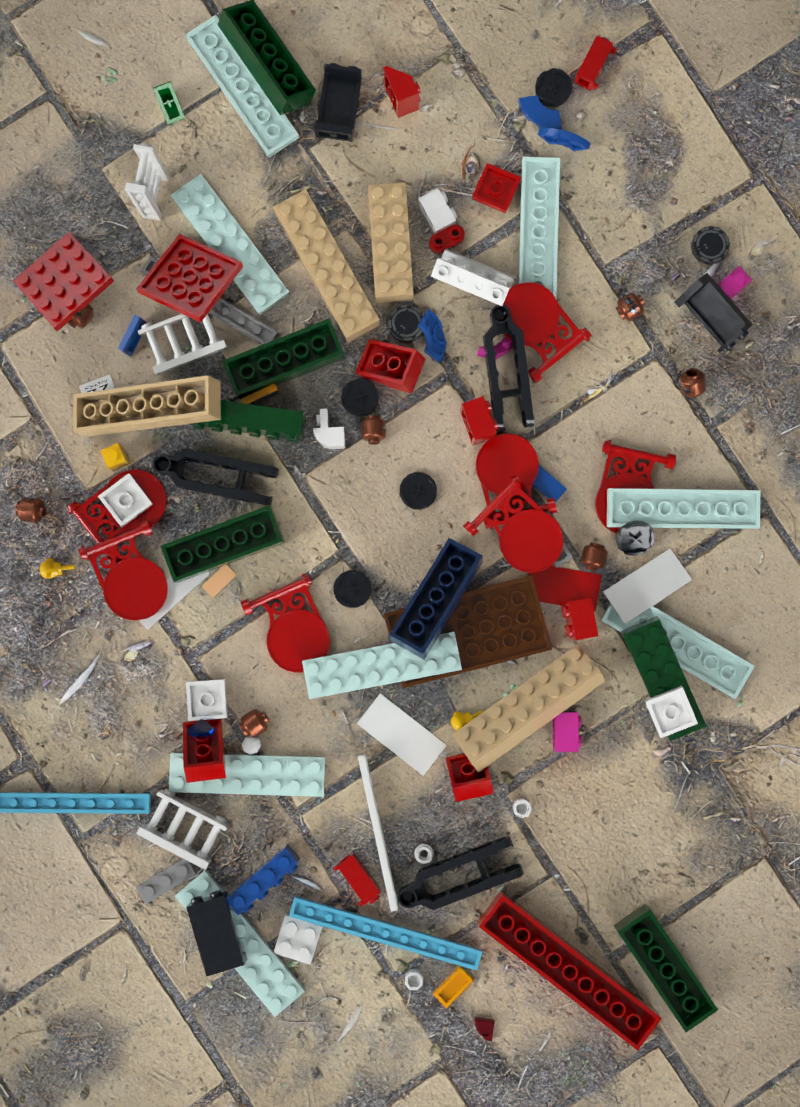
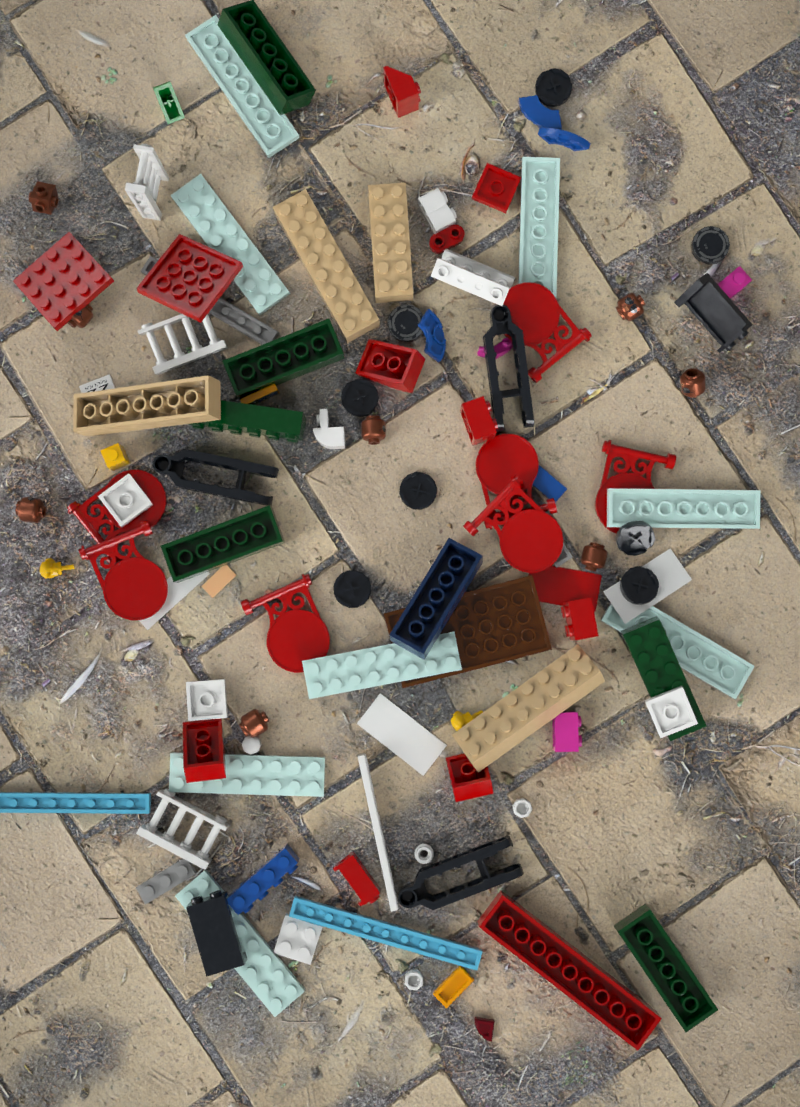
(44, 198): none -> copper brick
(131, 336): blue tile -> none
(201, 728): clear blue tile -> none
(339, 102): black panel -> none
(594, 63): red brick -> none
(639, 585): none -> black tile

